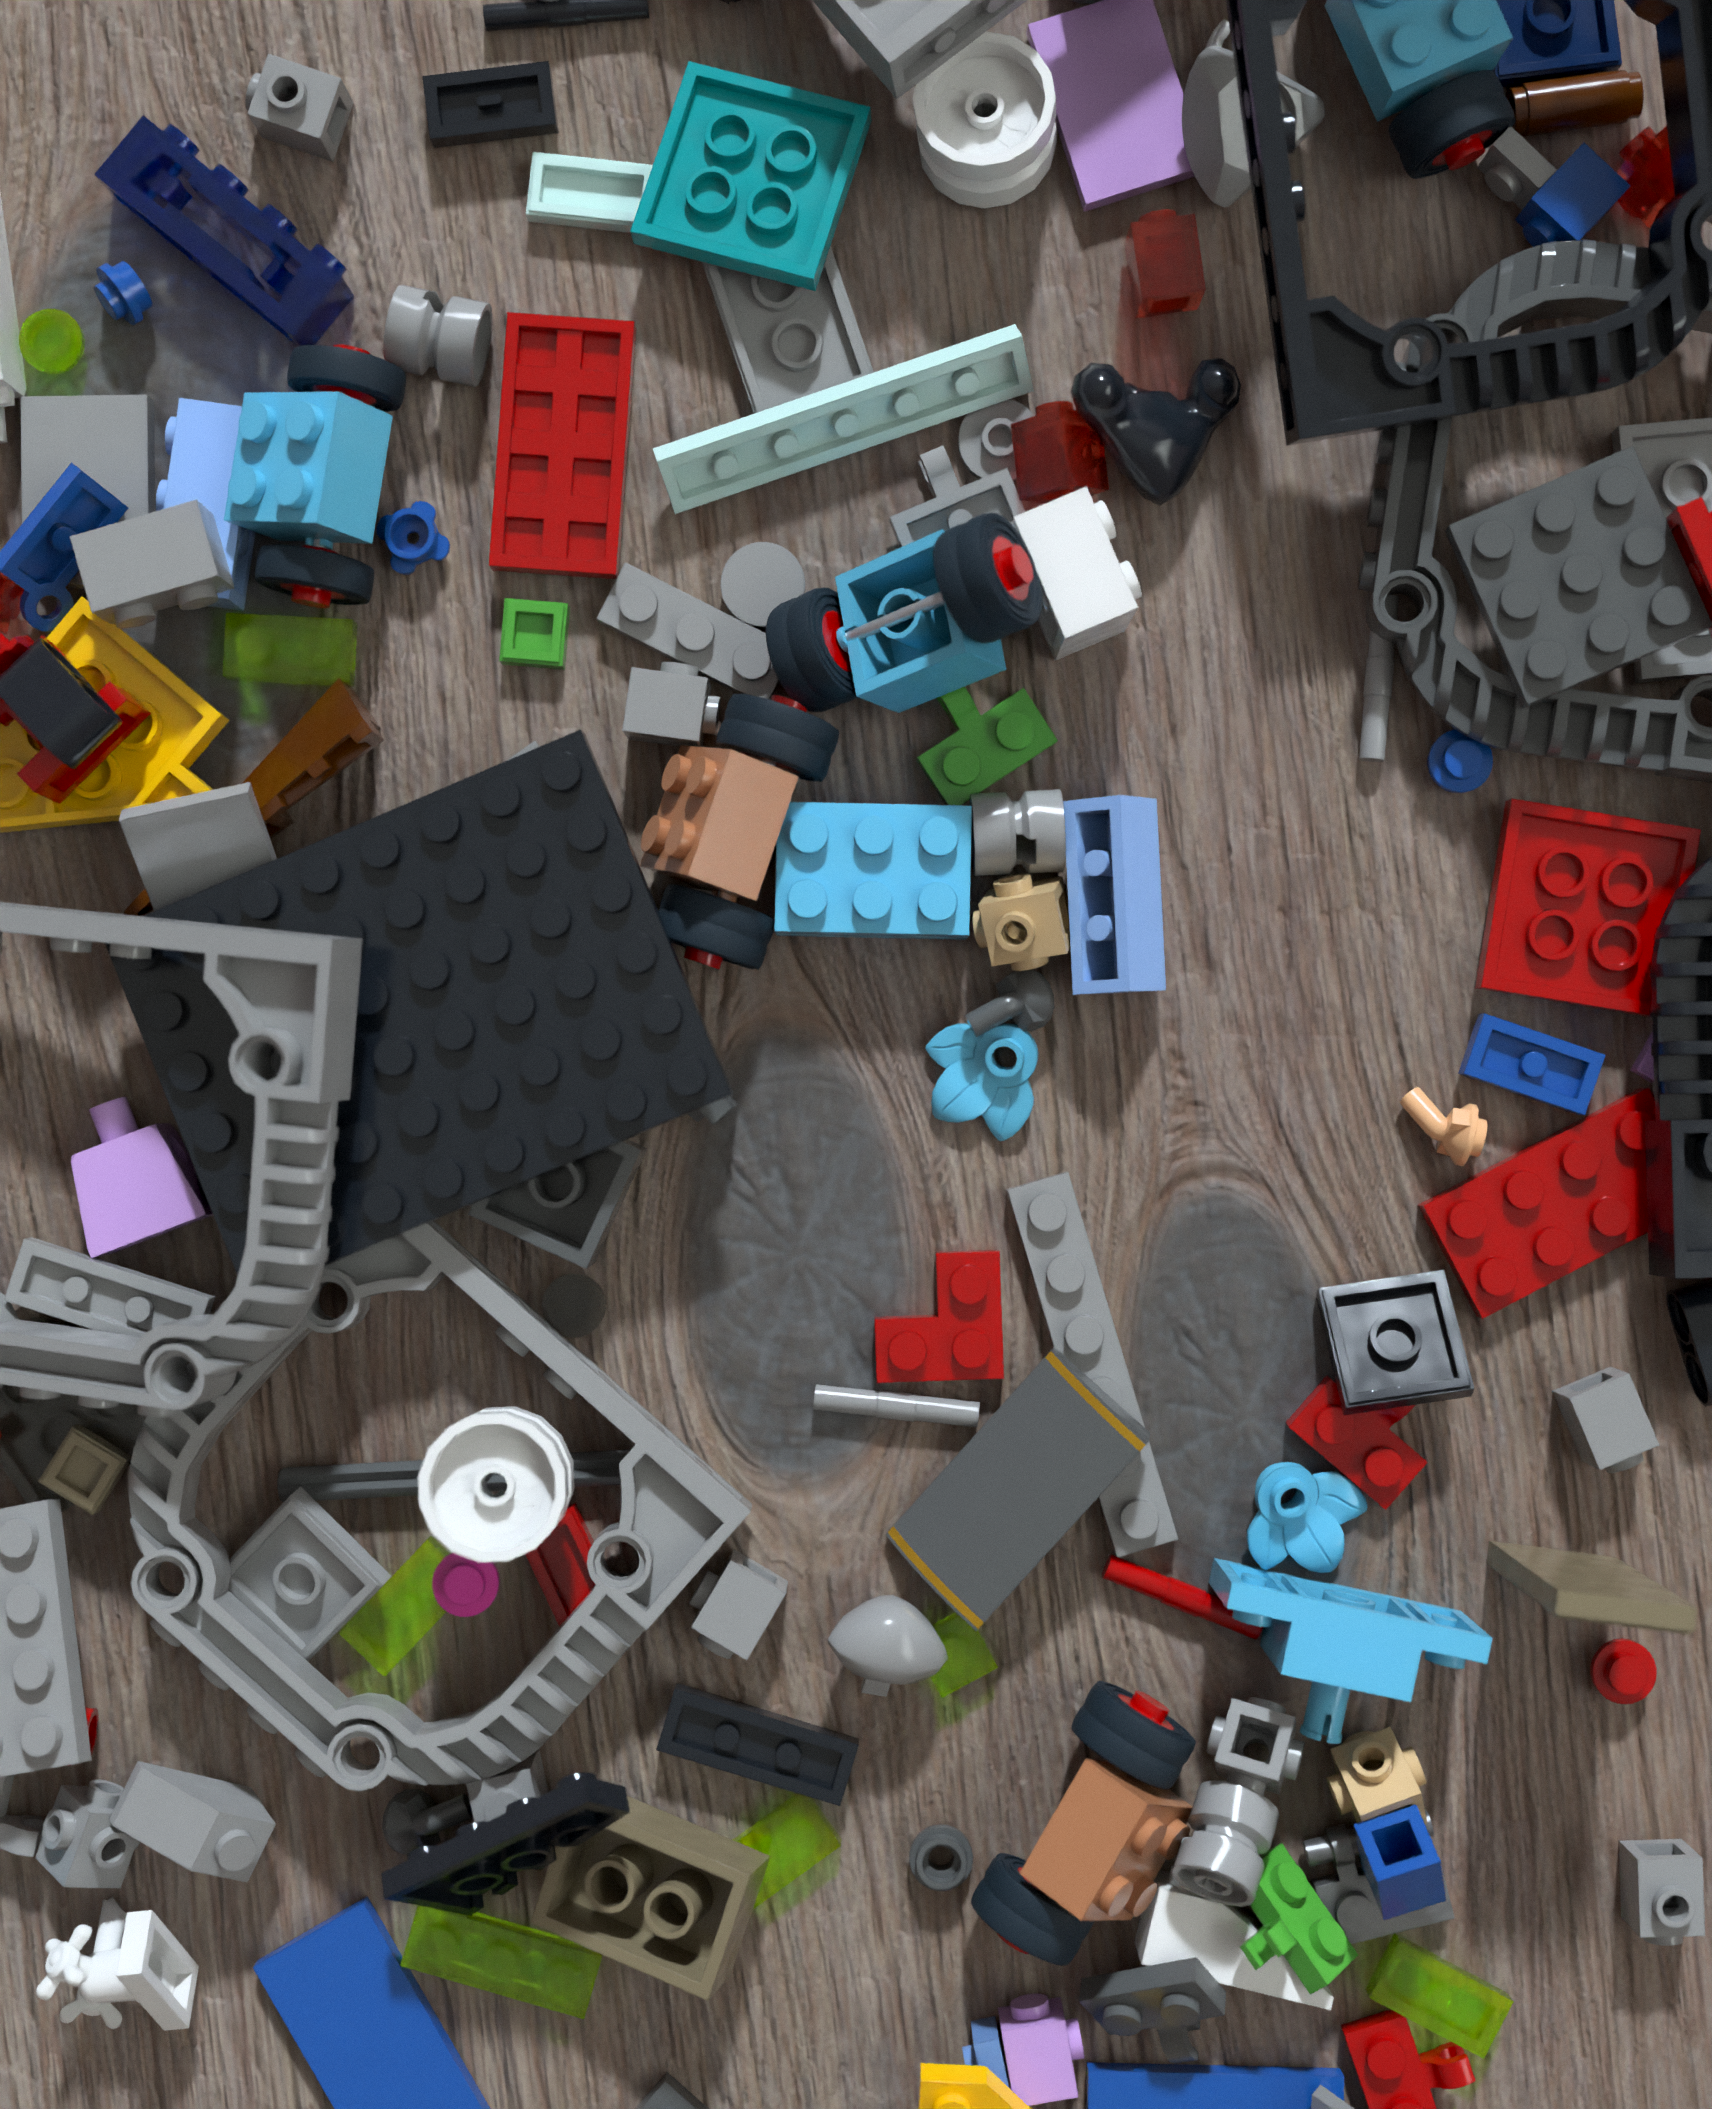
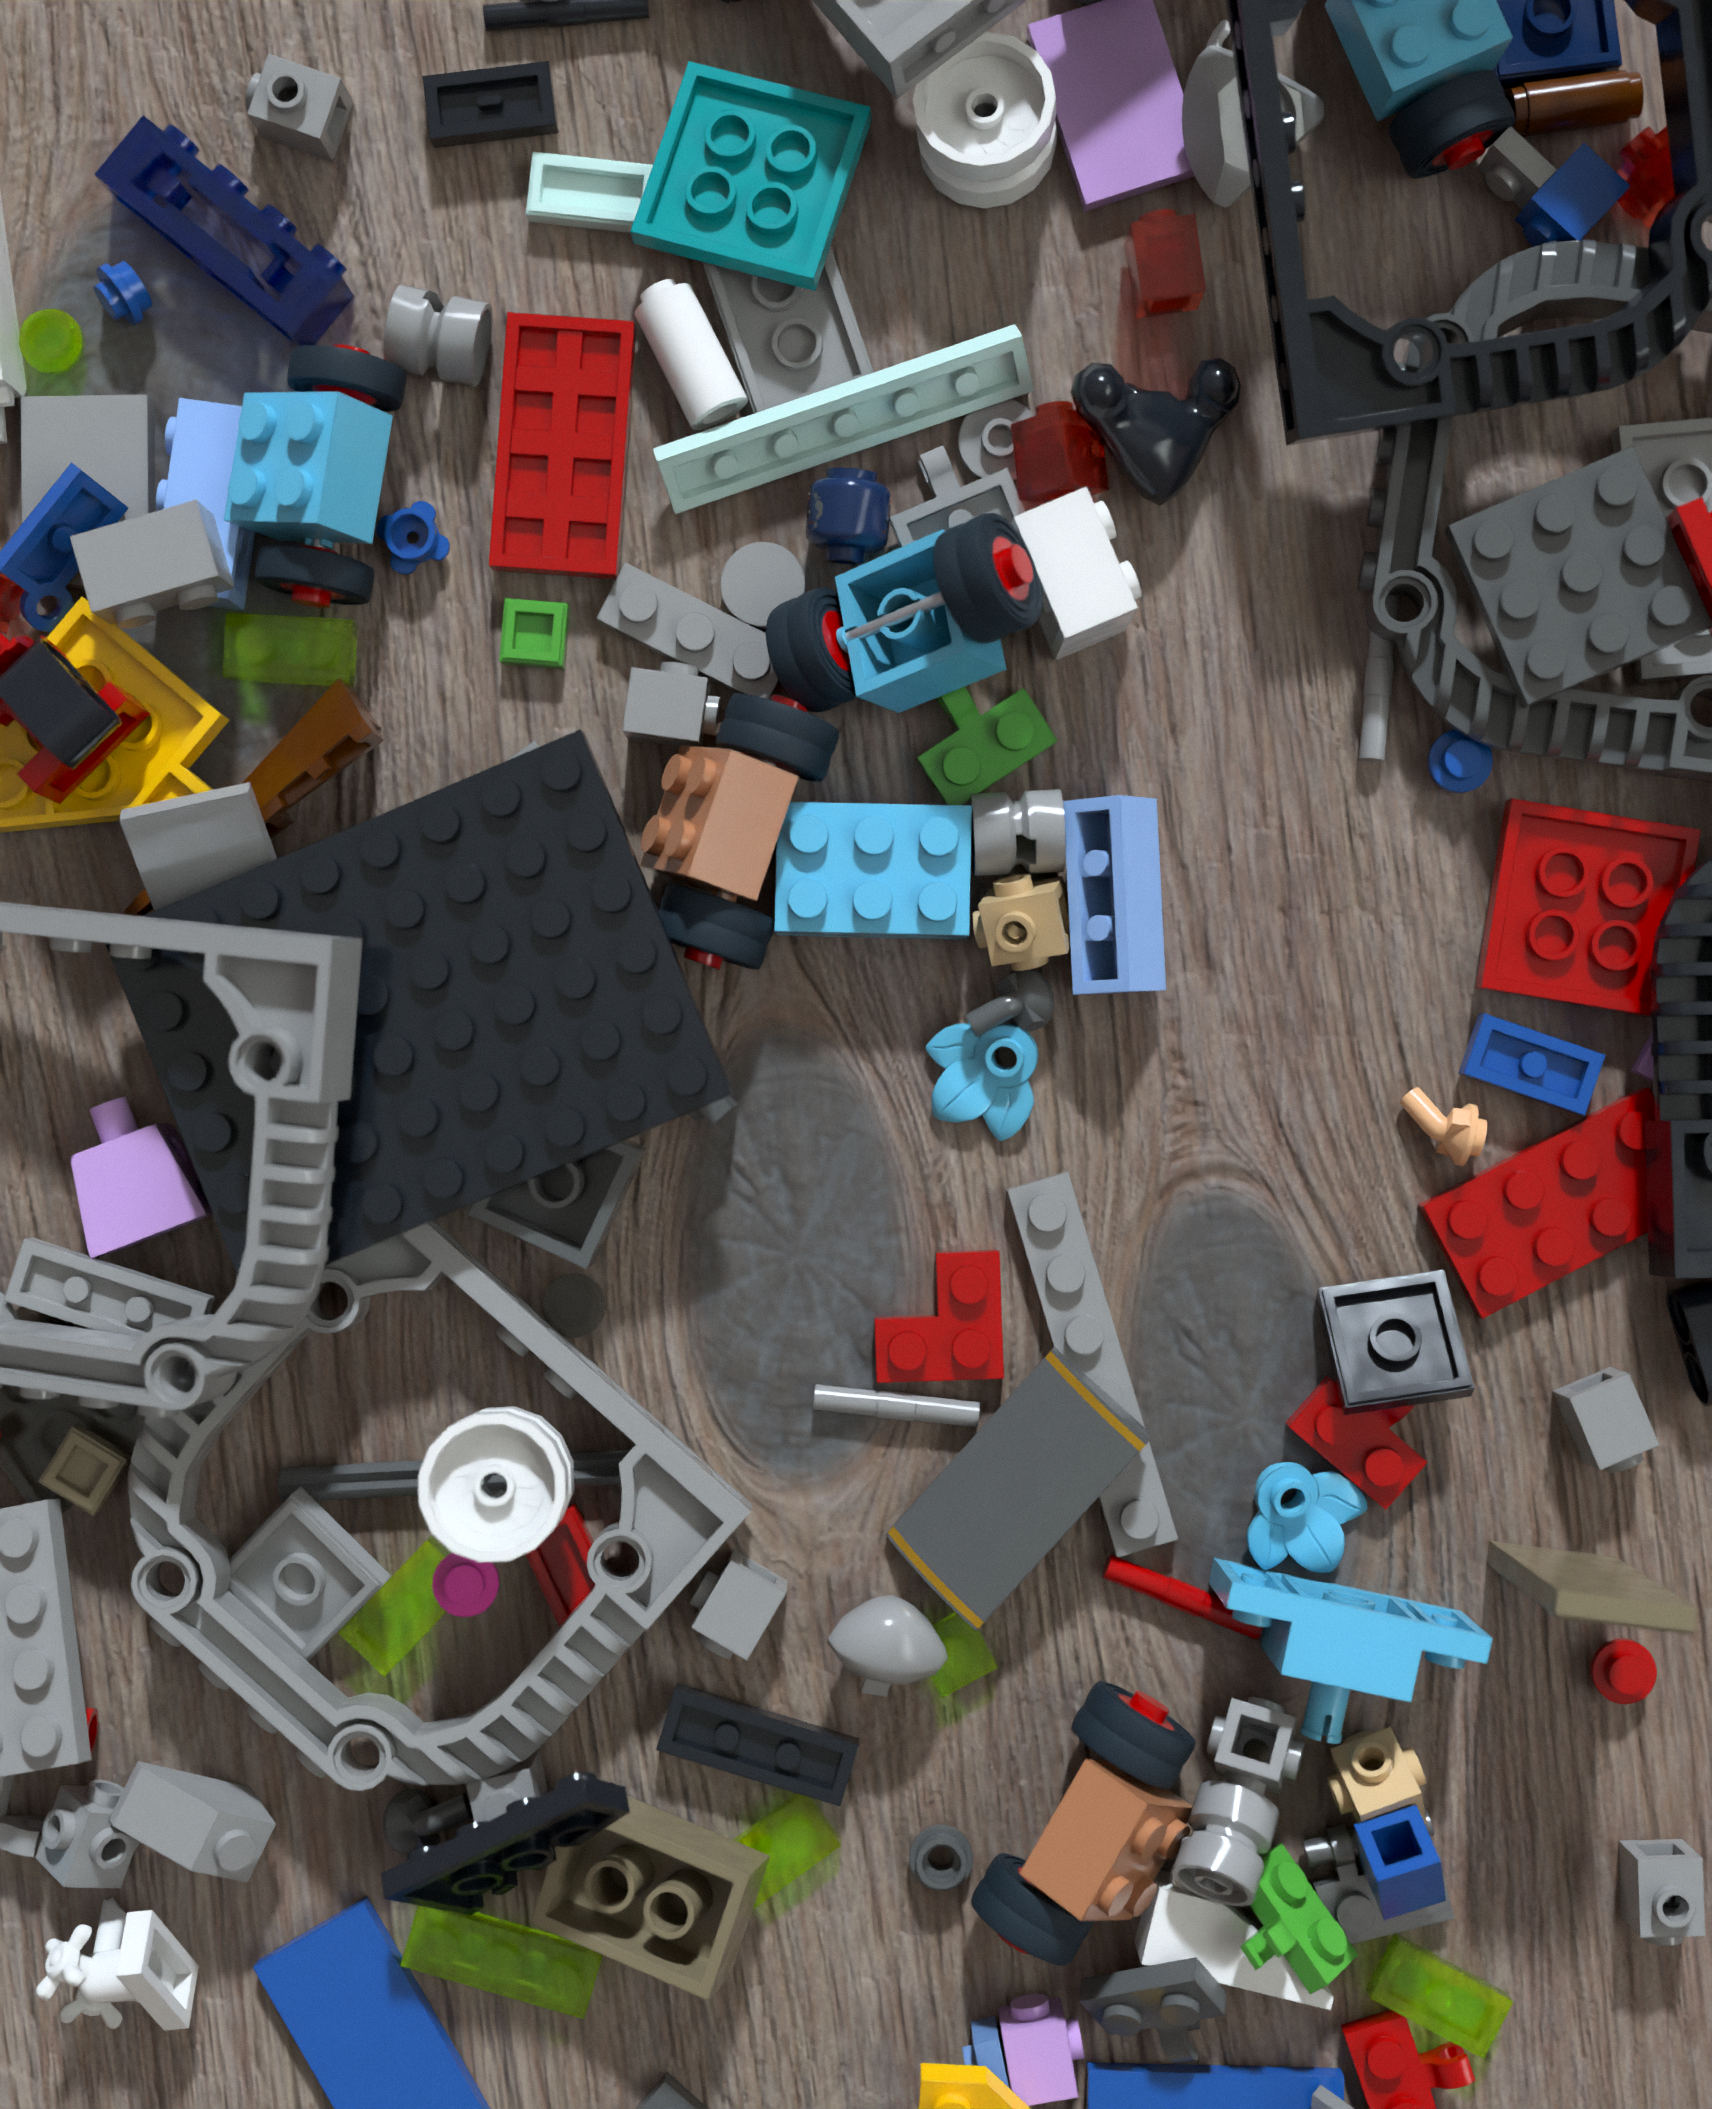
(689, 354): none -> white brick
(848, 514): none -> dark blue head

